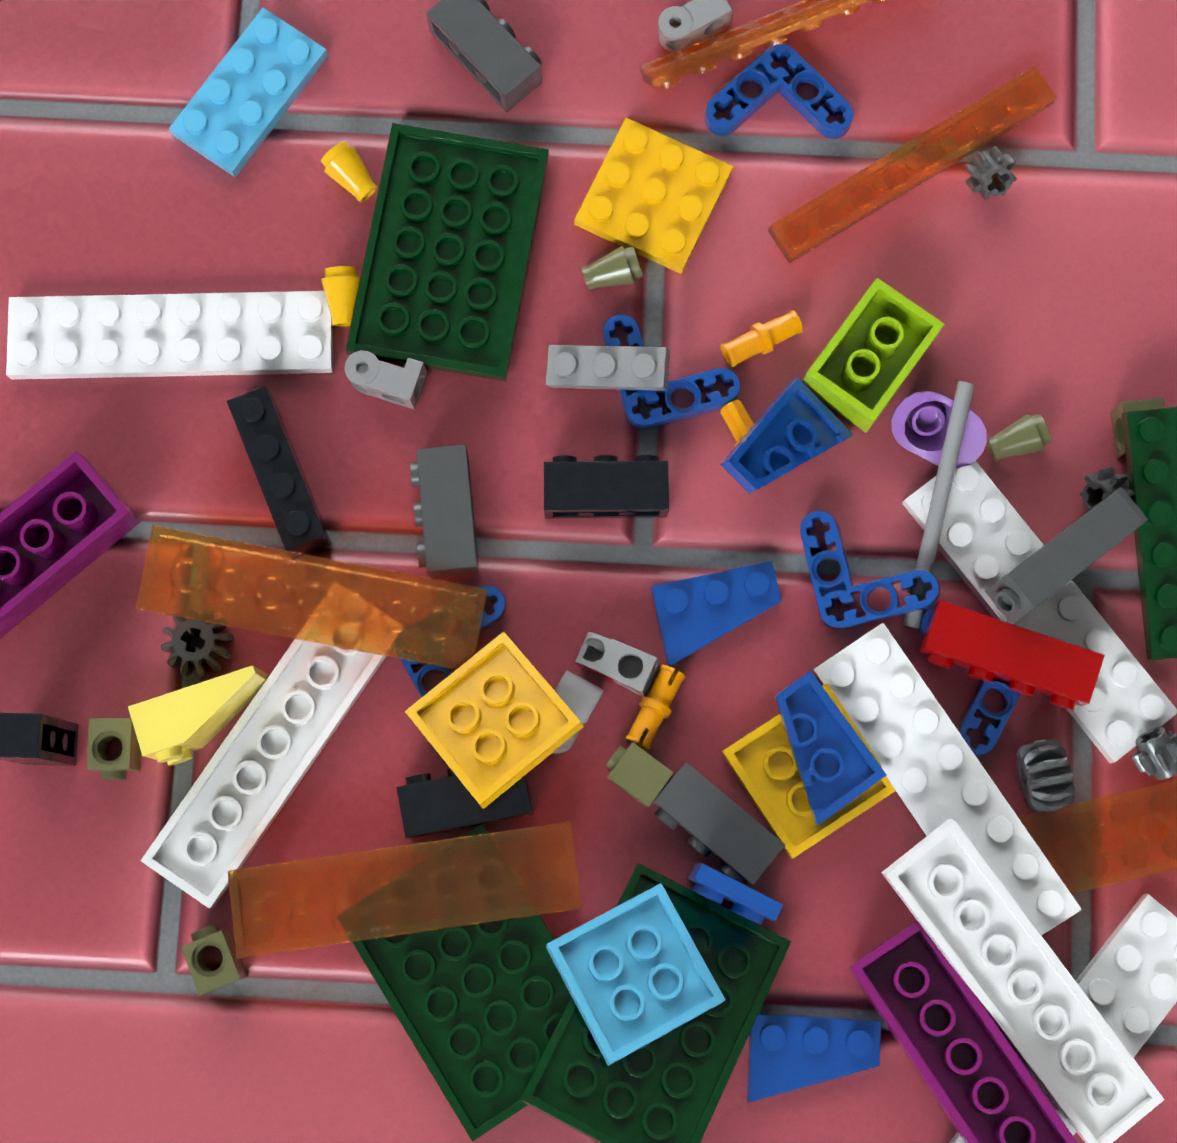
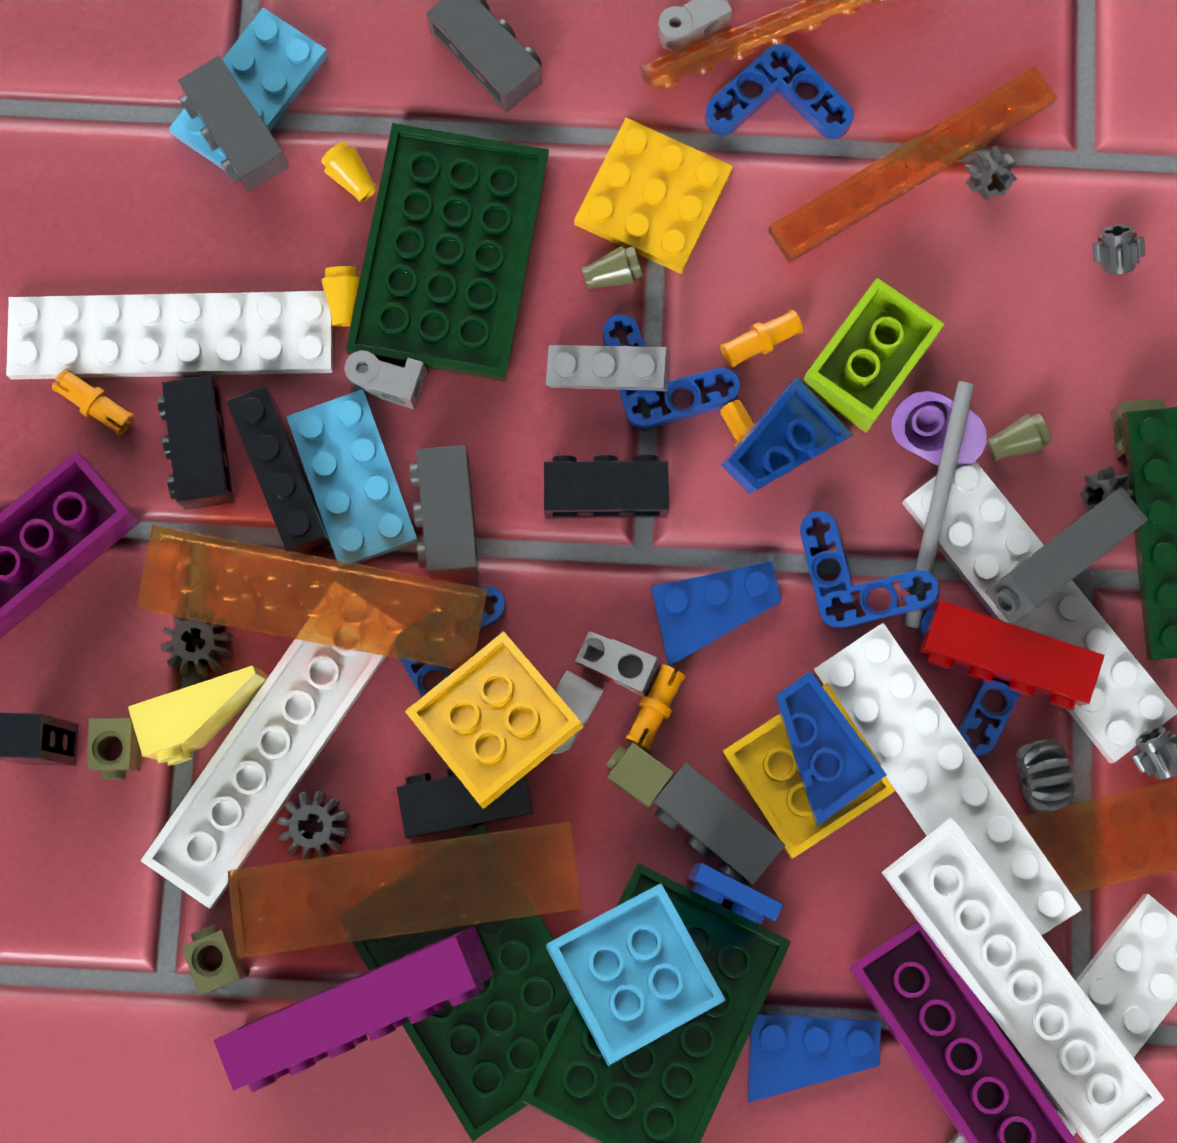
(93, 402): none -> light orange pin
(195, 442): none -> black brick
(231, 124): none -> dark grey brick
(307, 813): none -> dark grey gear
(352, 478): none -> medium azure plate
(363, 1005): none -> magenta brick
(1118, 249): none -> dark grey gear

